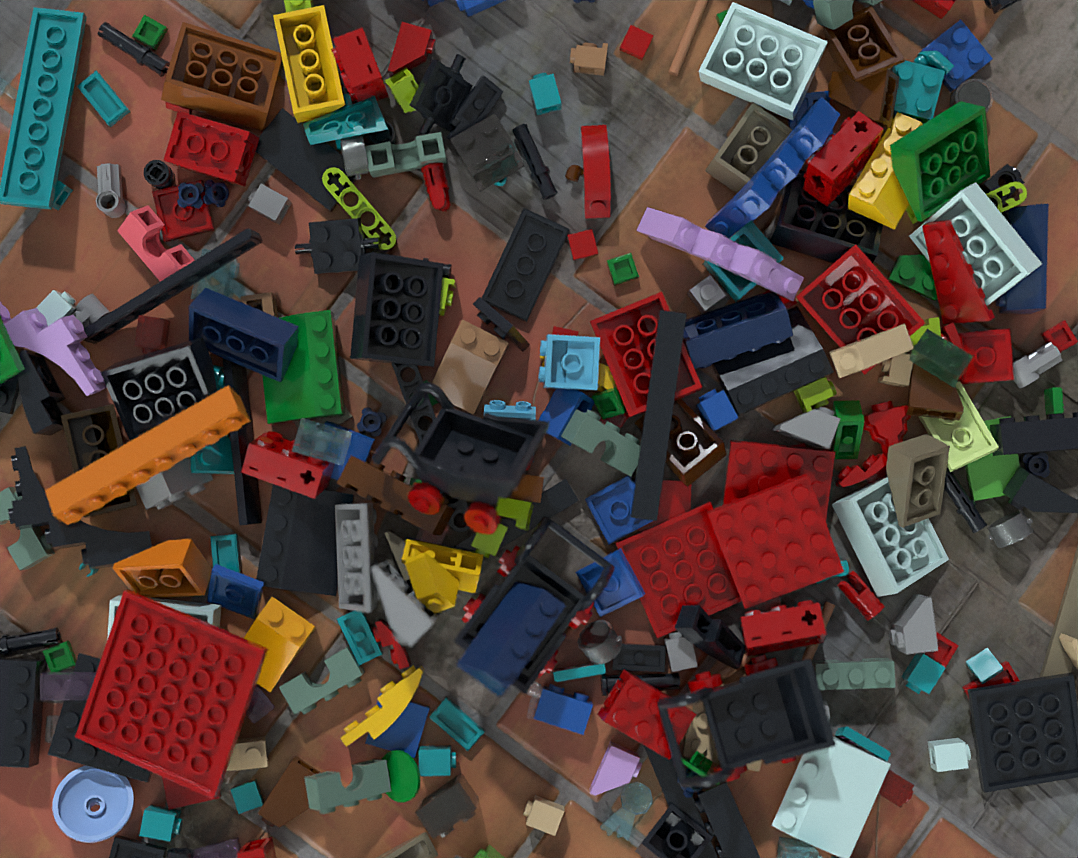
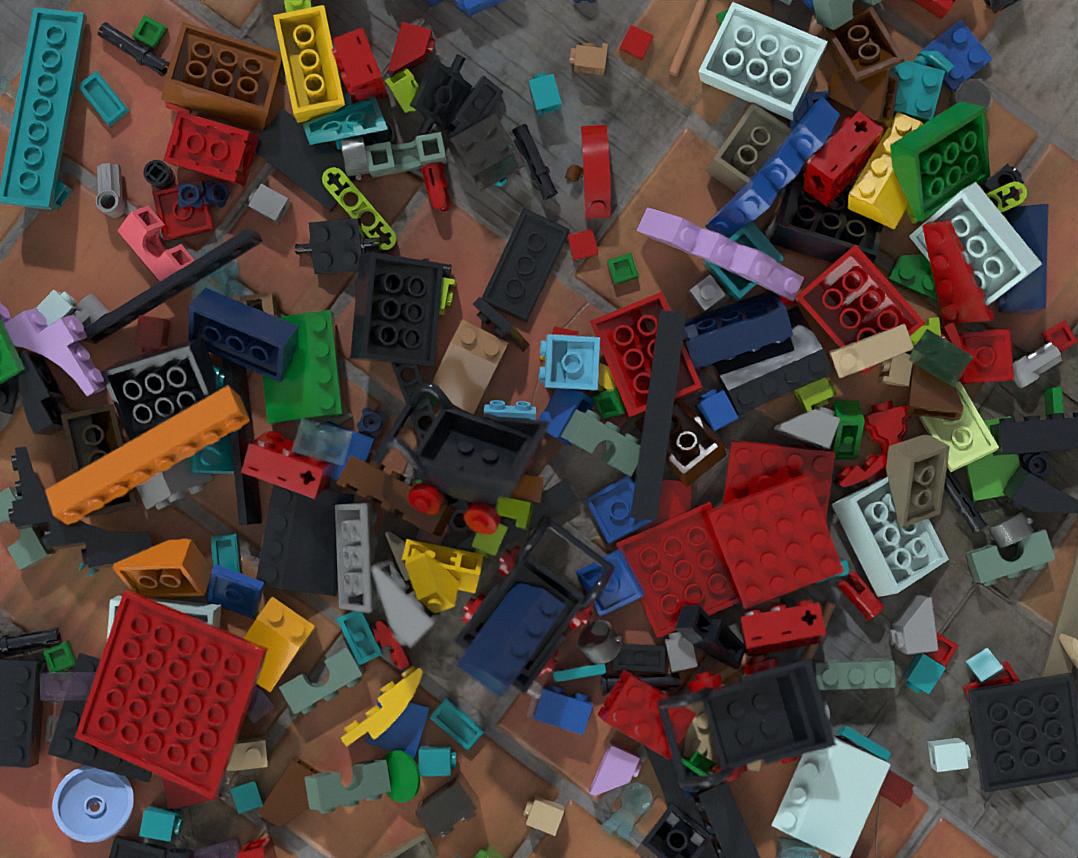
(1030, 552): none -> sand green arch

